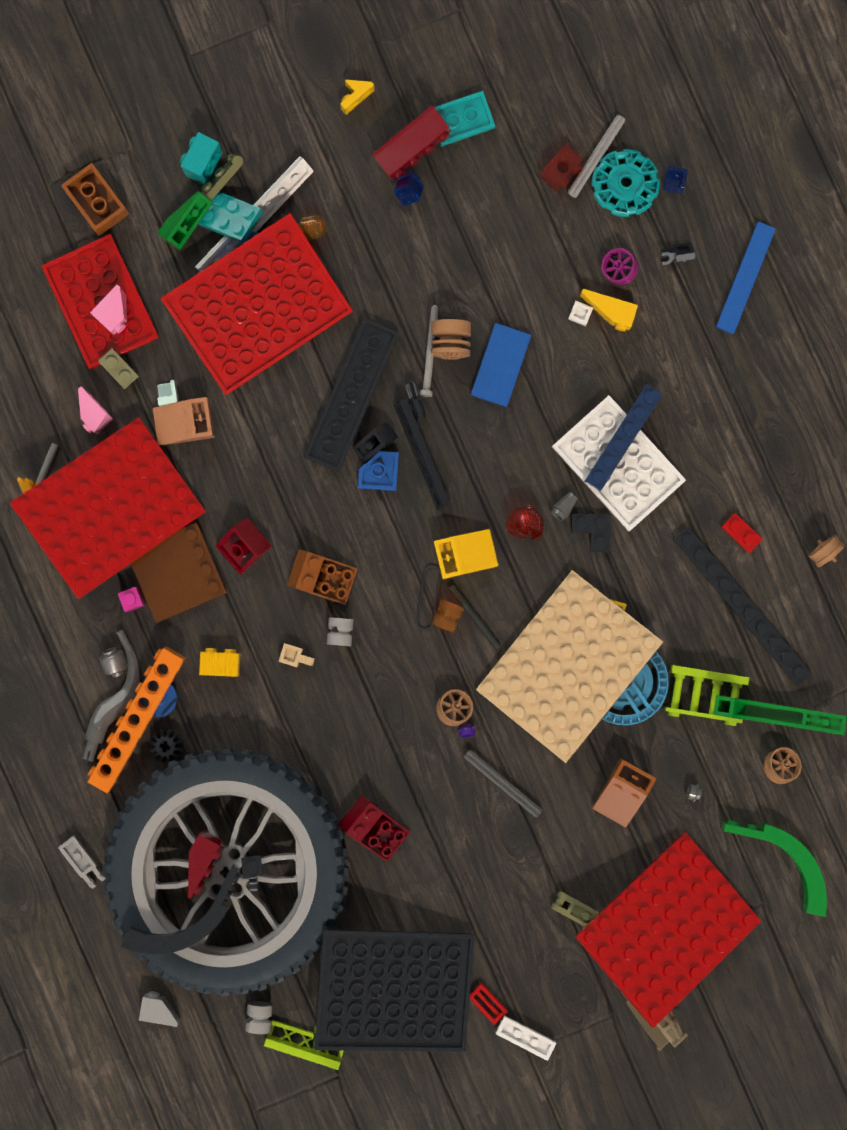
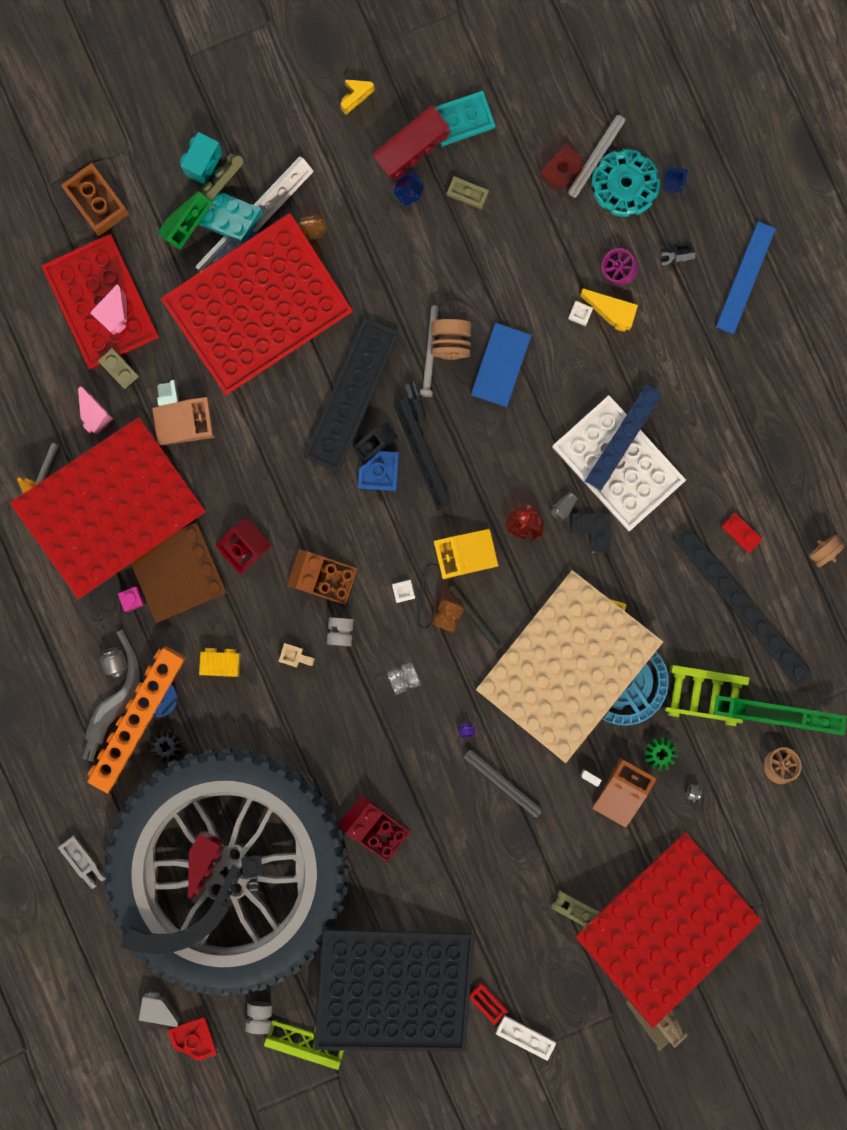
(193, 1039): none -> red plate
(403, 591): none -> white tile
(403, 678): none -> clear wheel
(454, 707): medium nougat wheel -> none
(467, 192): none -> olive plate
(591, 778): none -> white tile
(657, 748): none -> green gear
(813, 882): green arch -> none

